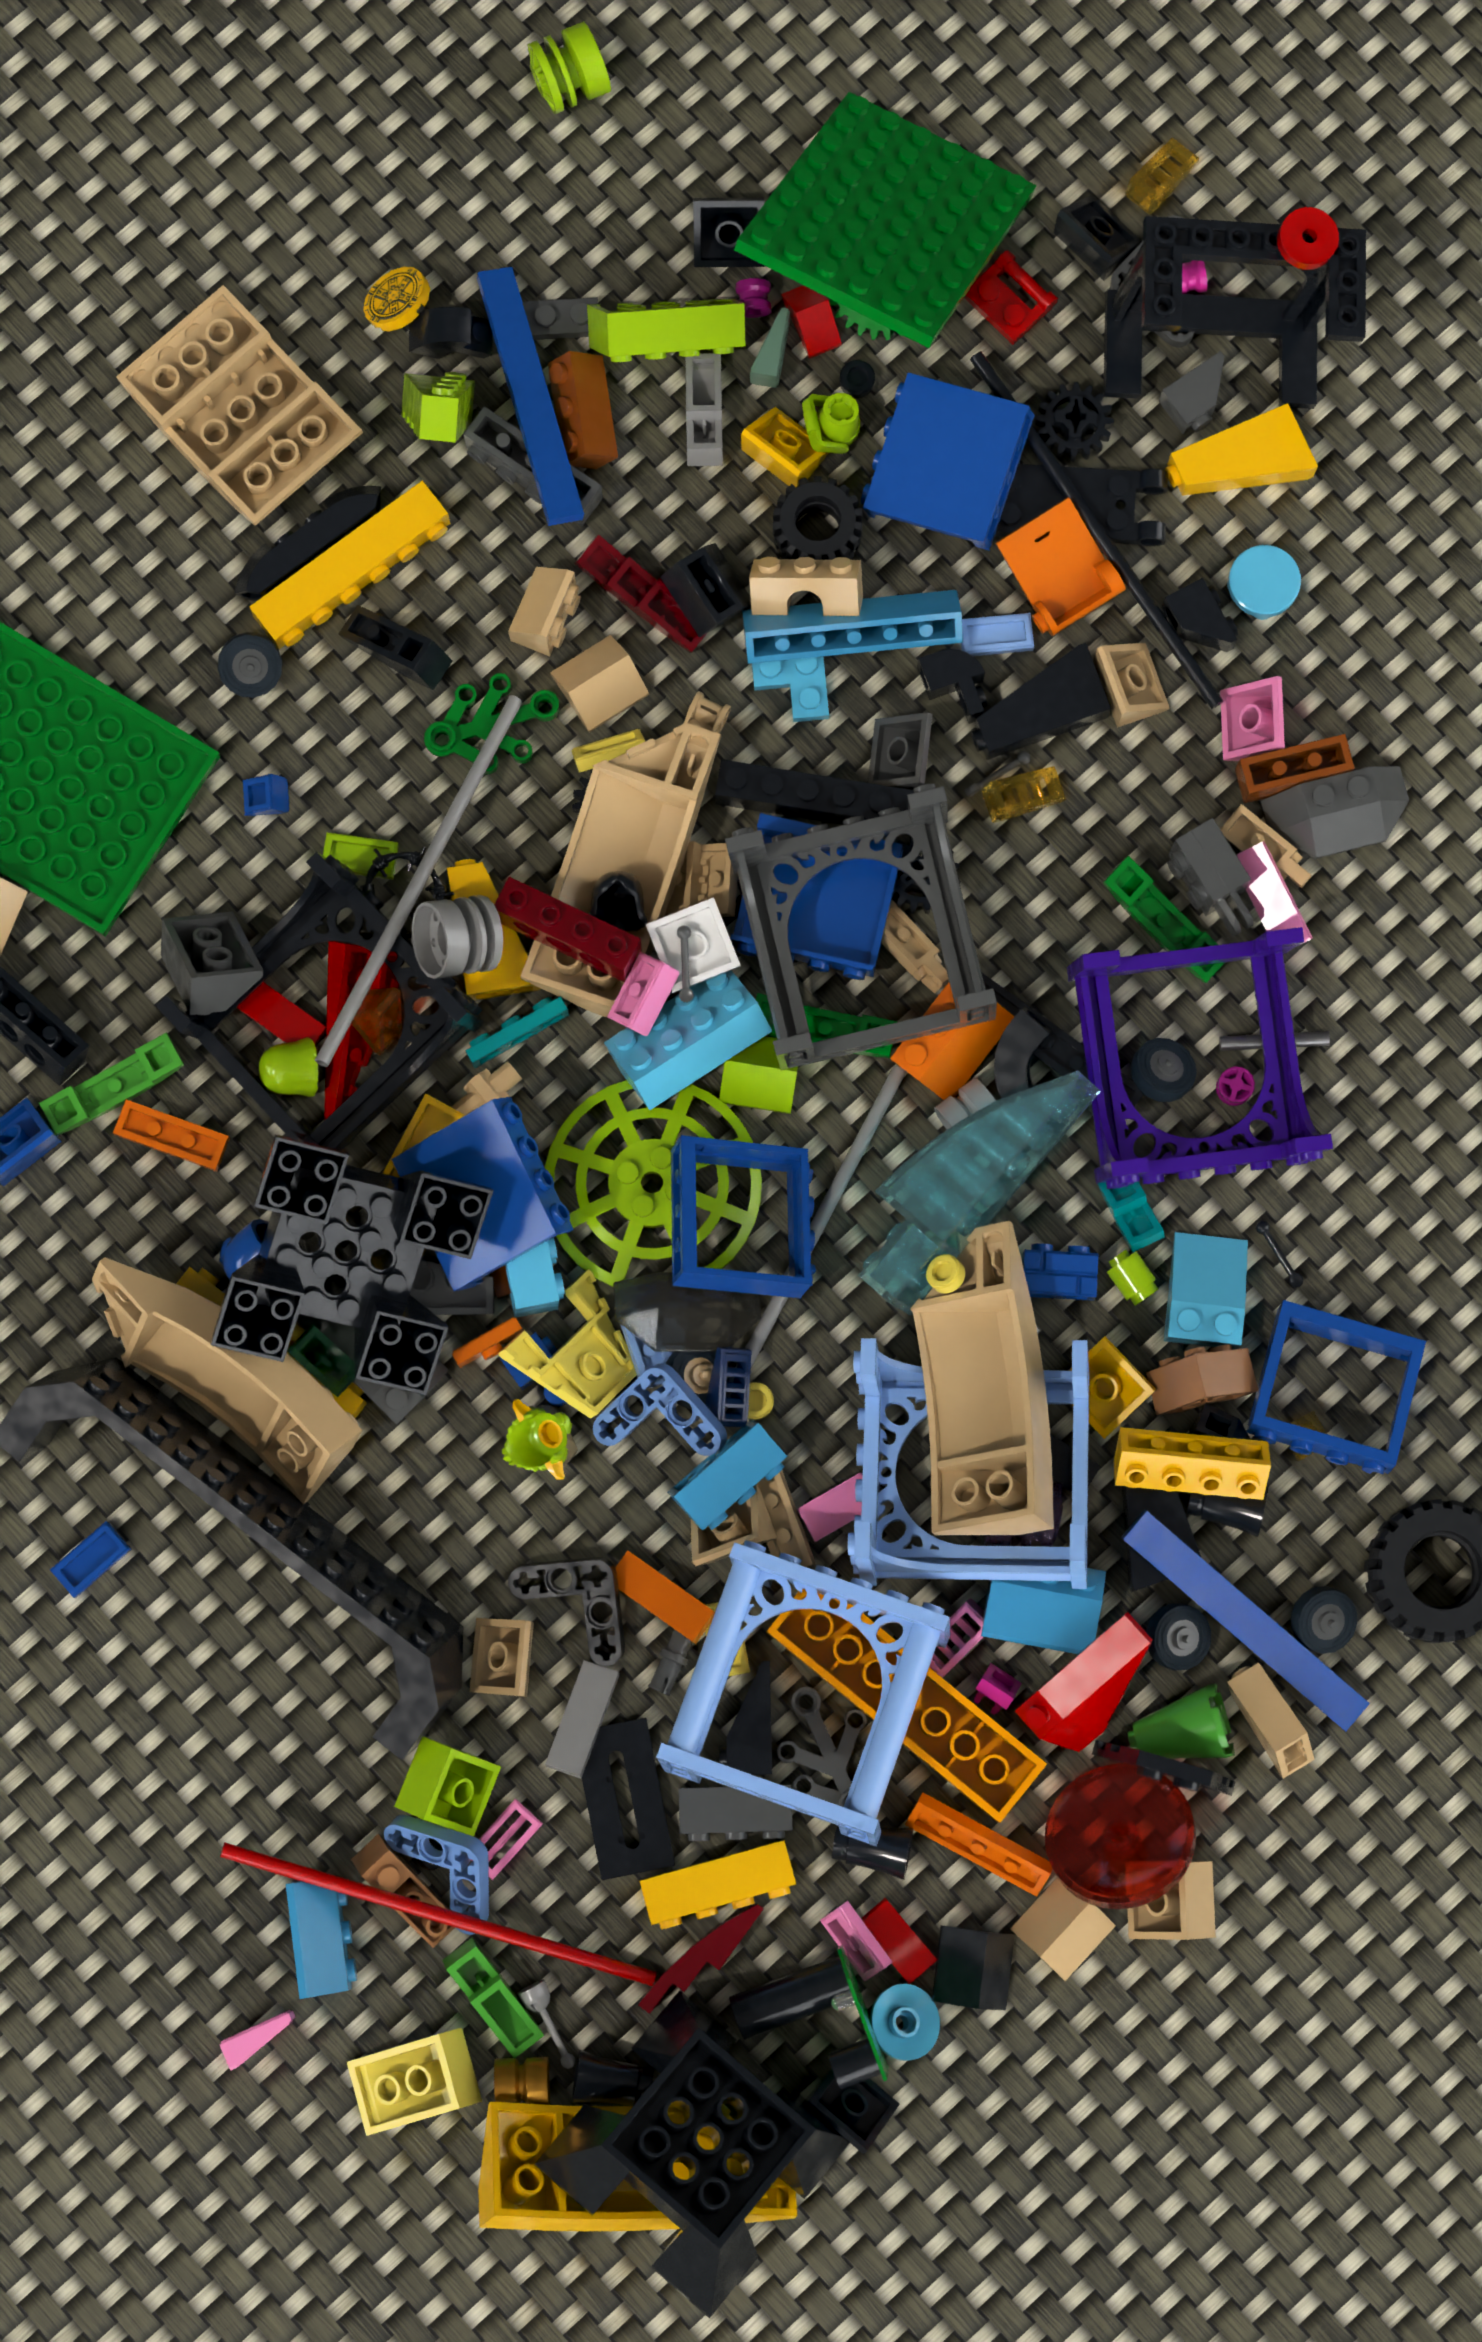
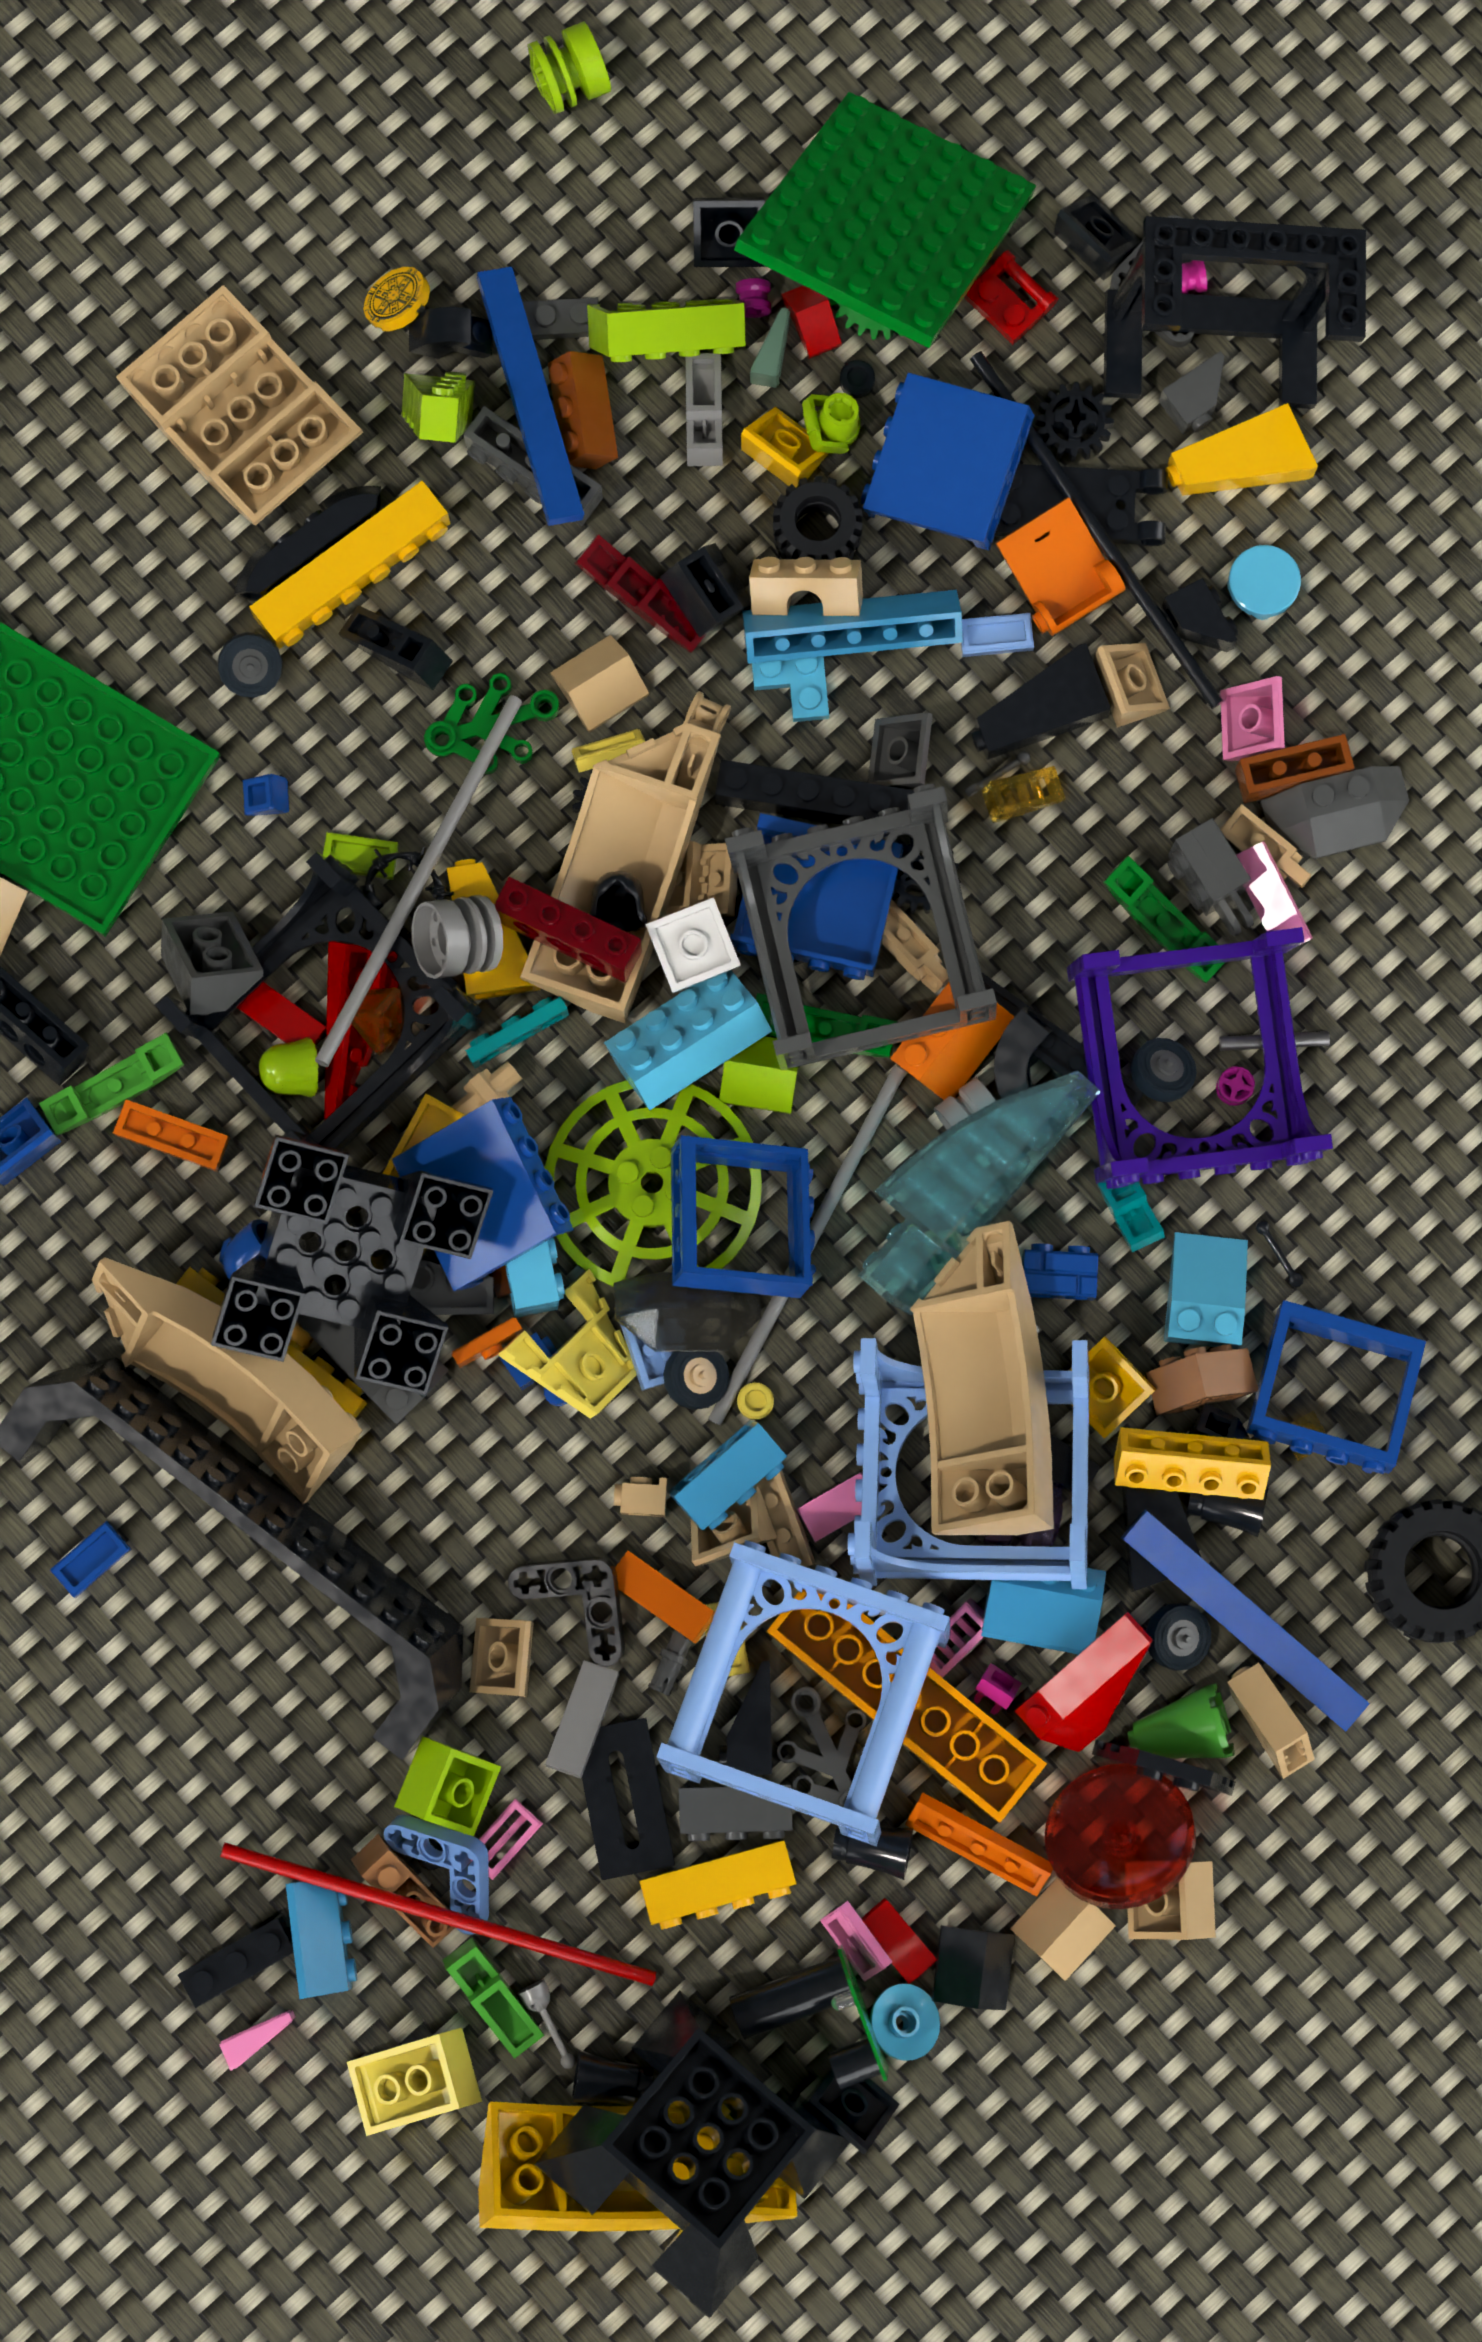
(237, 1962): none -> black brick
(323, 1359): clear green slope -> none
(522, 2082): pearl gold wheel -> none
(539, 1439): lime hair -> none
(544, 610): tan slope -> none
(641, 1497): none -> tan brick
(643, 994): bright pink slope -> none
(664, 1399): medium blue beam -> none
(686, 993): dark grey hinge -> none
(712, 1948): dark red slope -> none
(739, 1400): dark blue slope -> none
(945, 1273): light yellow tile -> none
(951, 672): black brick -> none
(1132, 1277): lime brick -> none
(1148, 193): clear yellow slope -> none
(1296, 249): red piece -> none
(1324, 1619): black wheel -> none

